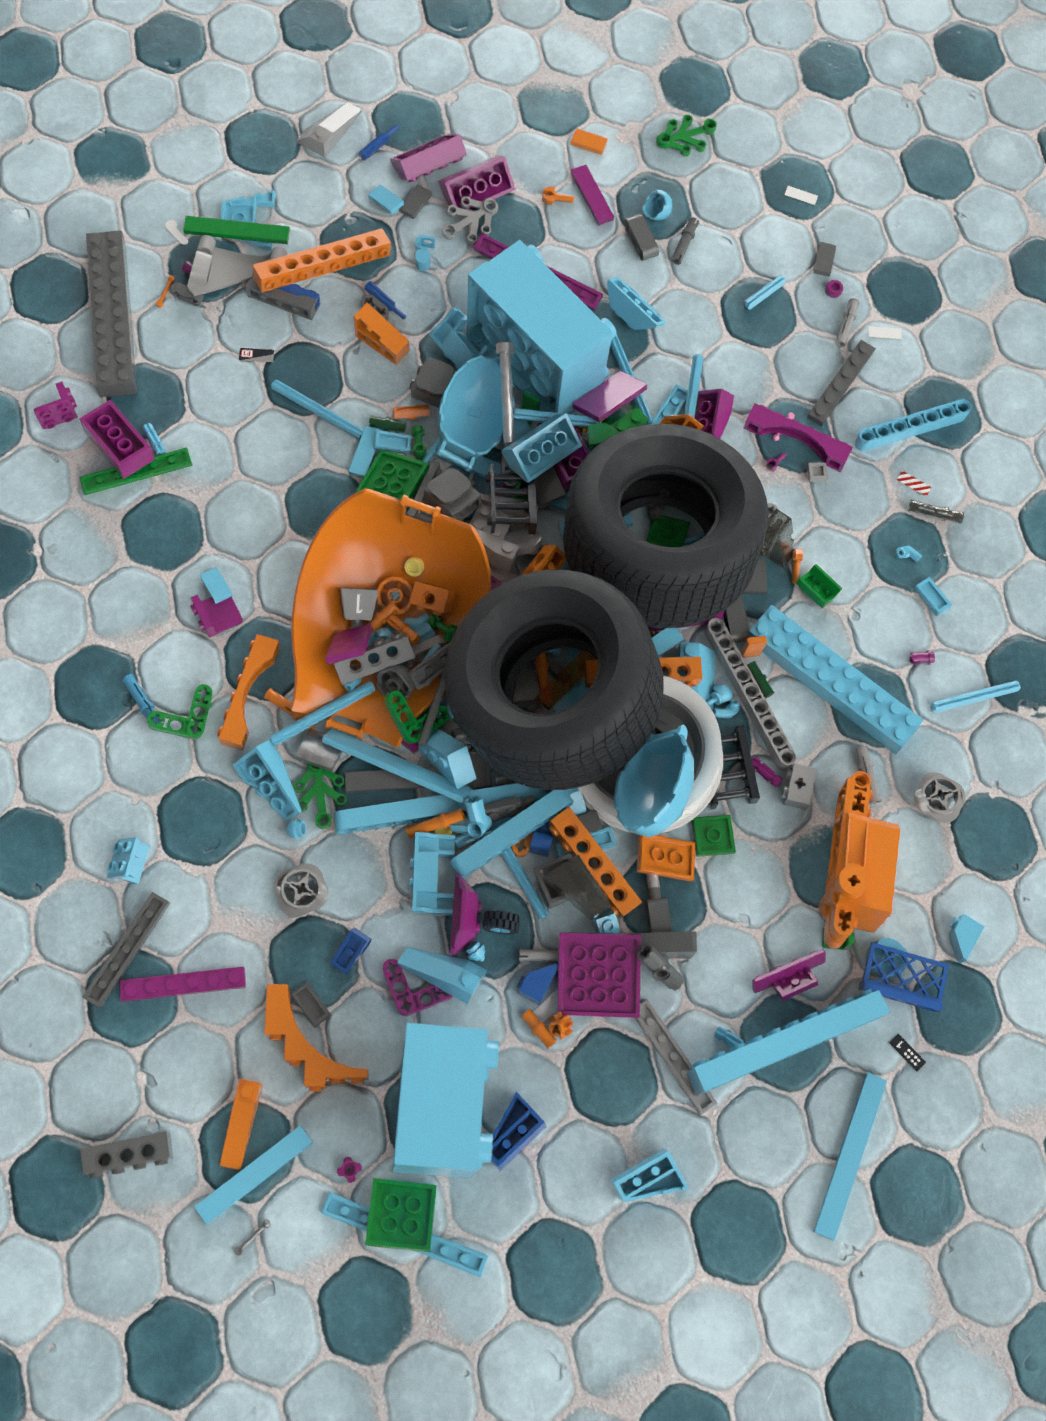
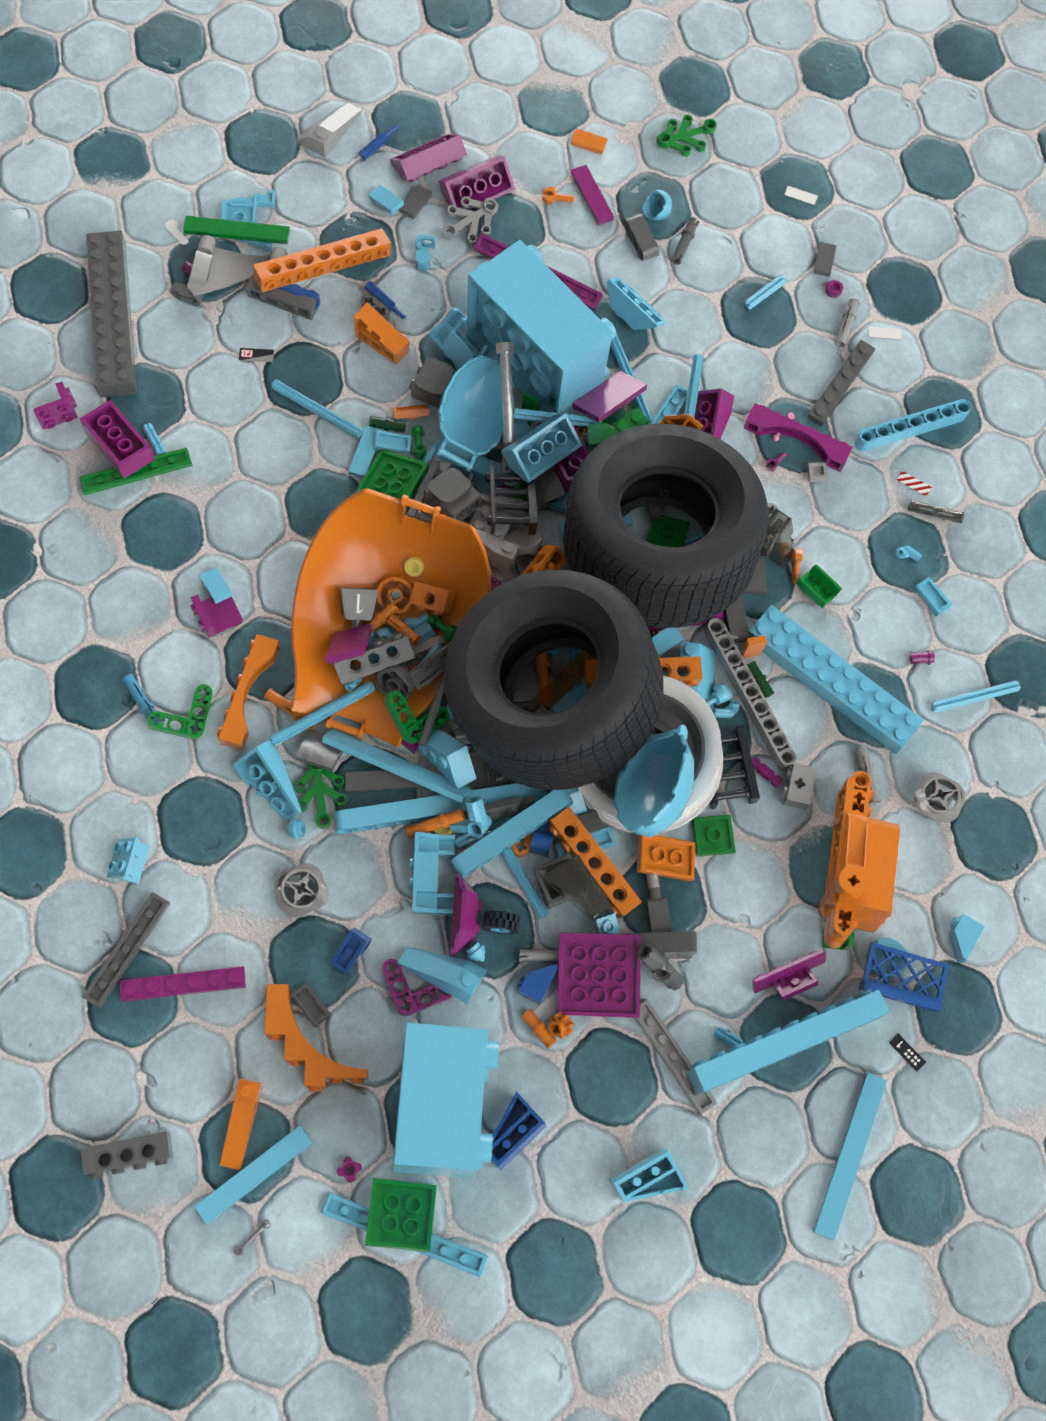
(159, 303): orange hinge -> none

